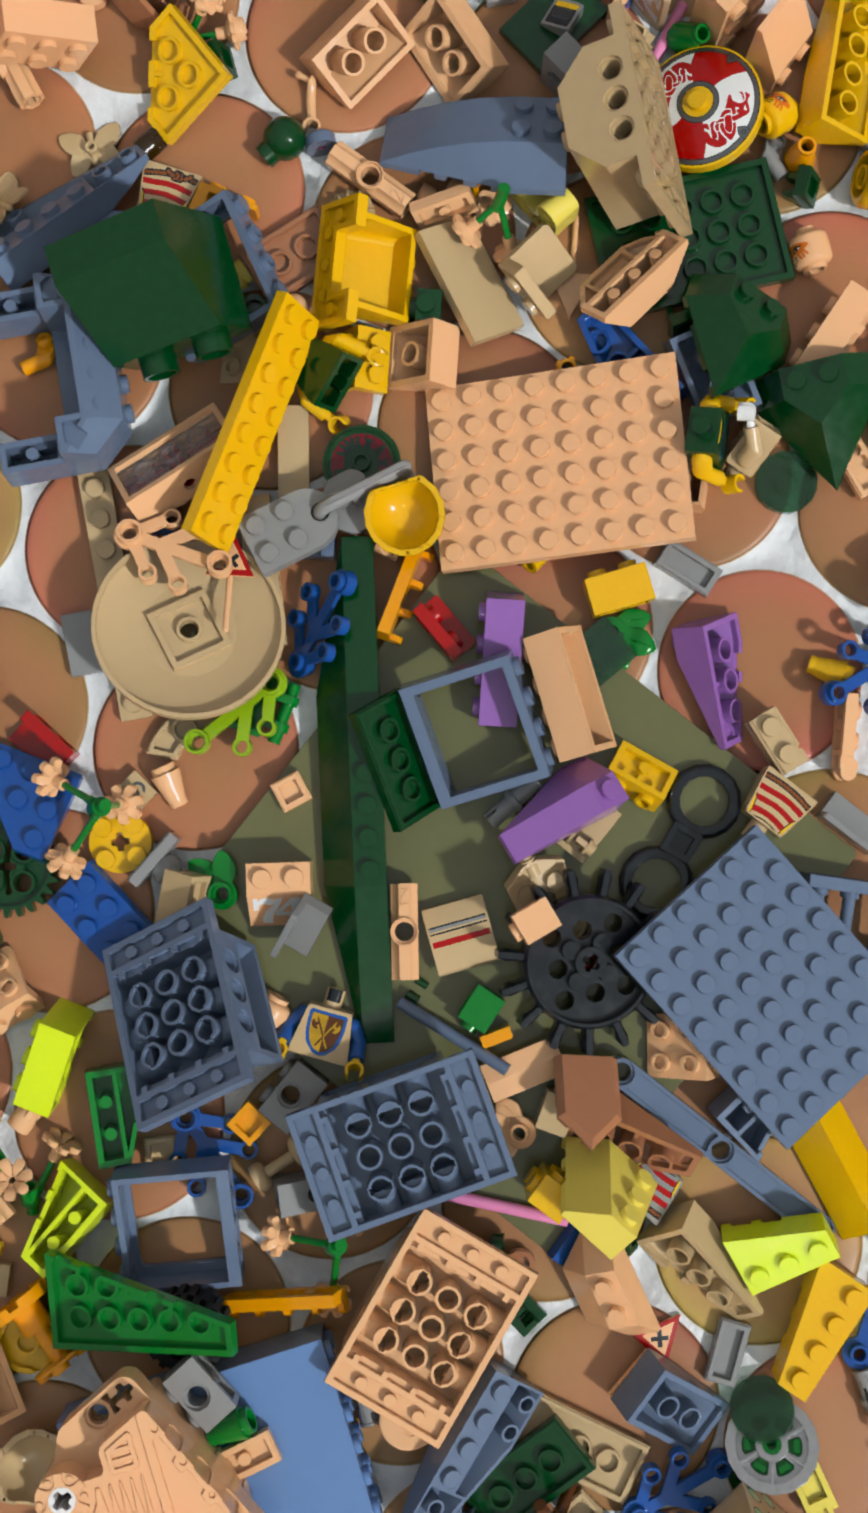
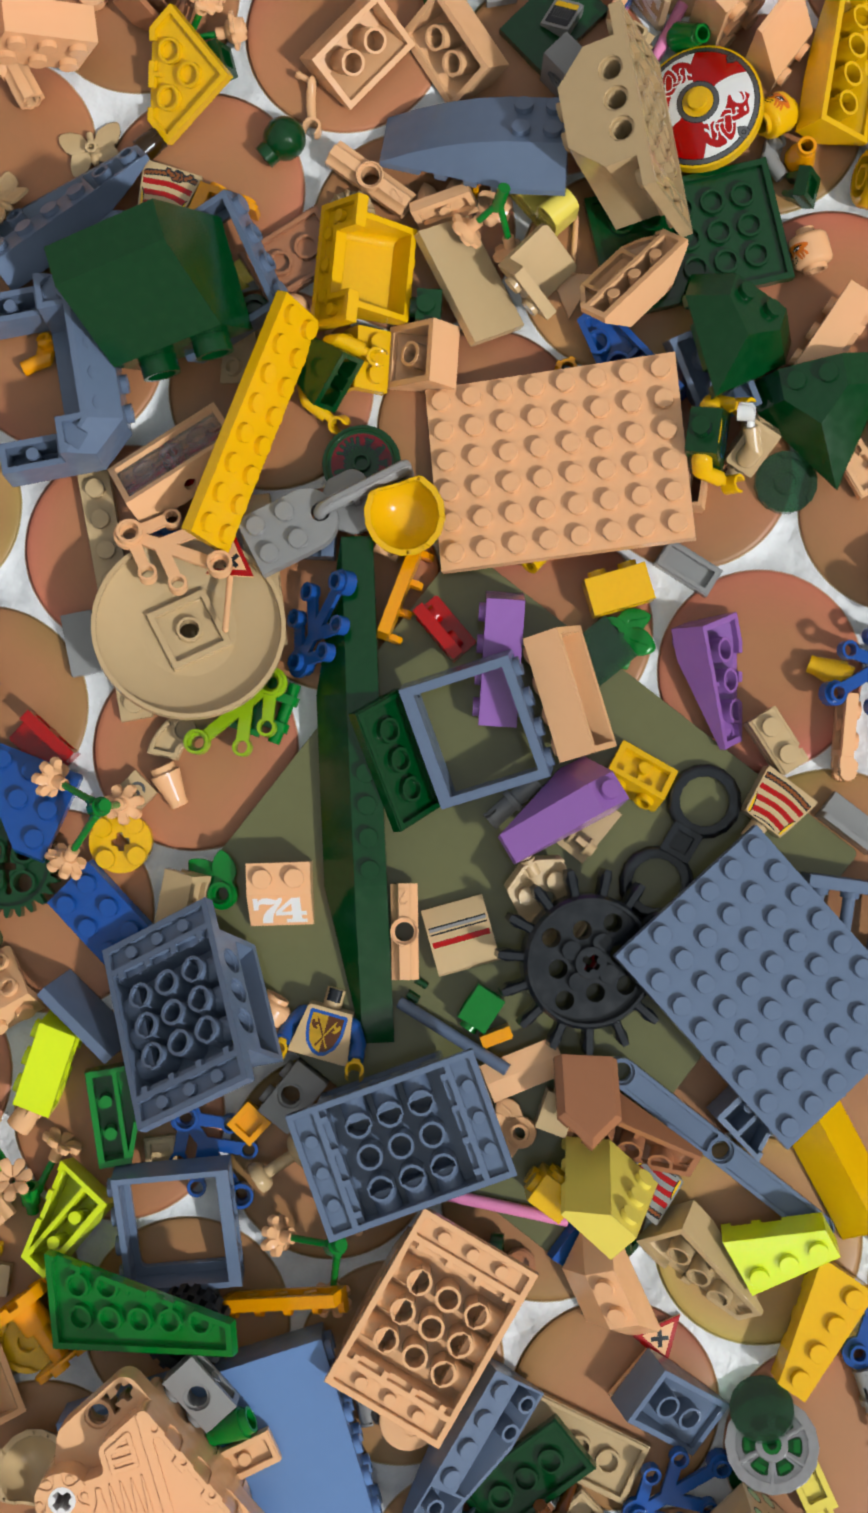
(83, 1014): none -> sand blue tile
(157, 861): light grey tile -> none
(291, 791): light nougat tile -> none
(292, 1194): light grey torso -> none
(293, 450): tan tile -> none
(303, 925): light grey panel -> none
(320, 142): sand blue tile -> none
(528, 1315): dark green tile -> none
(534, 921): light nougat brick -> none
(673, 1055): light nougat bracket -> none
(679, 322): dark green tile -> none
(727, 1351): light grey tile -> none

